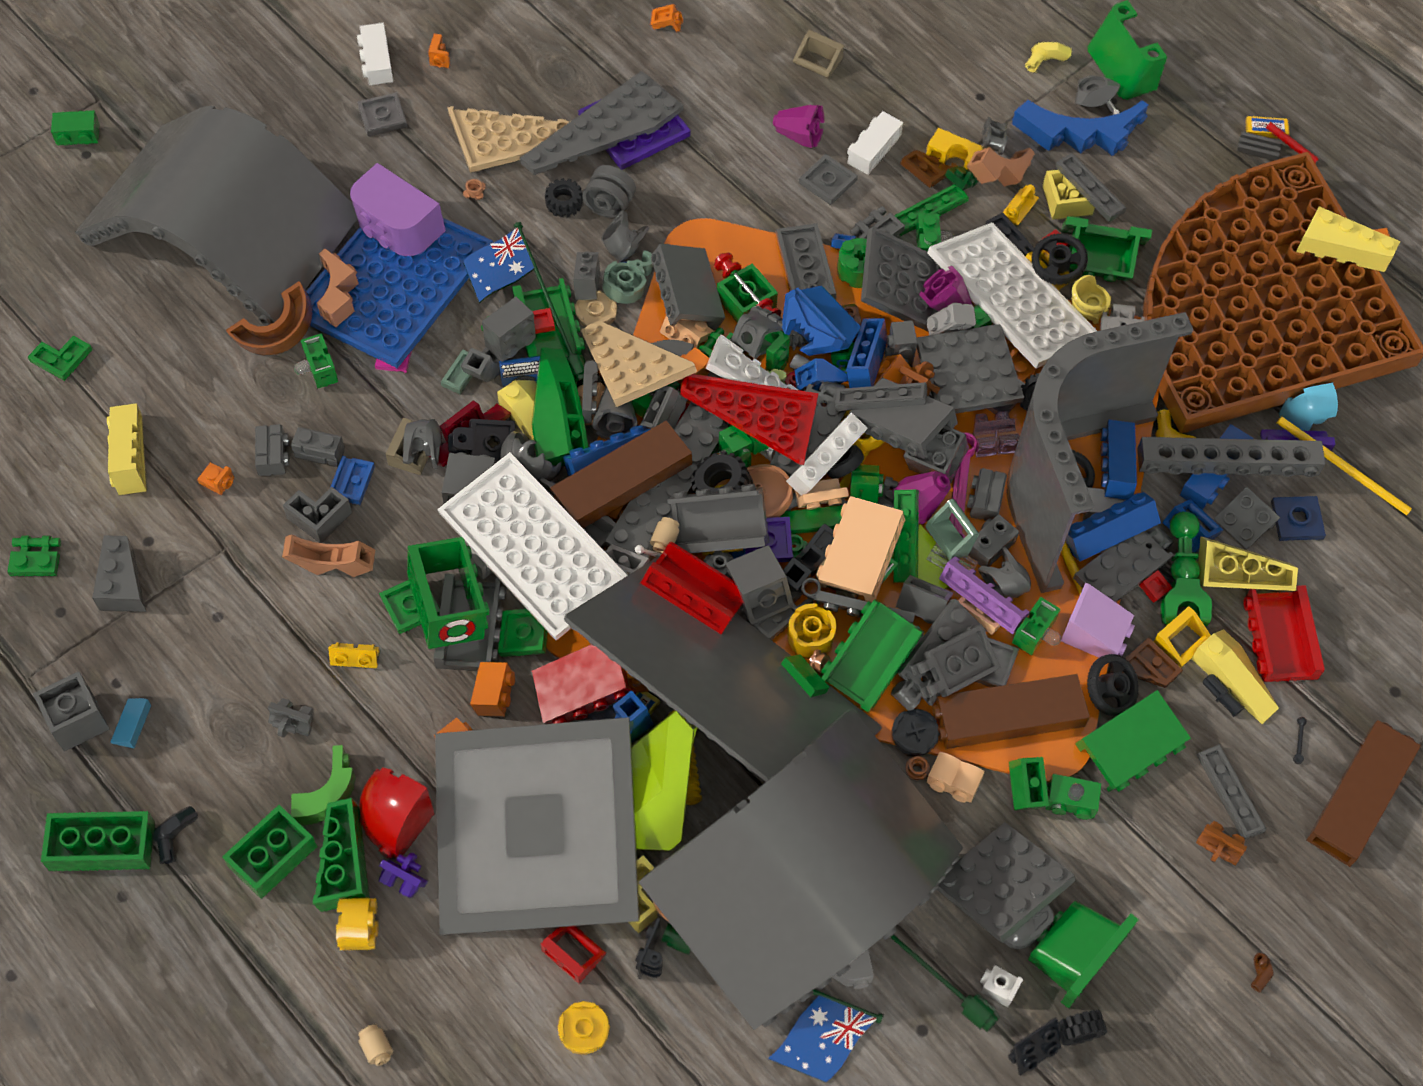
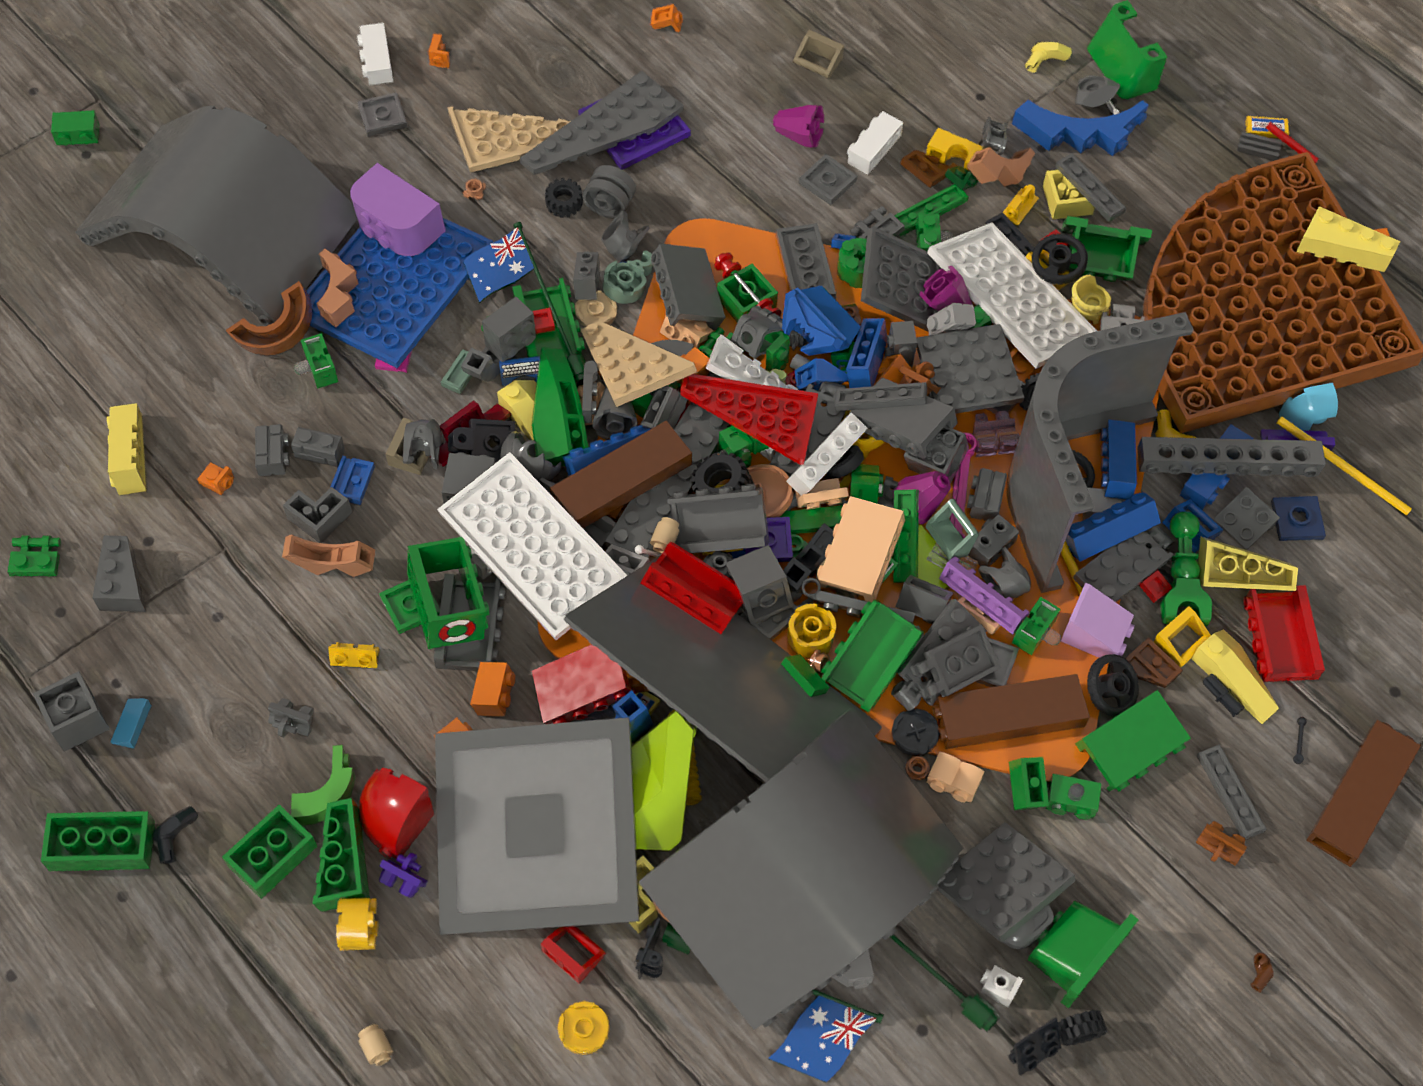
(60, 362): green plate -> none
(521, 634): green plate -> none

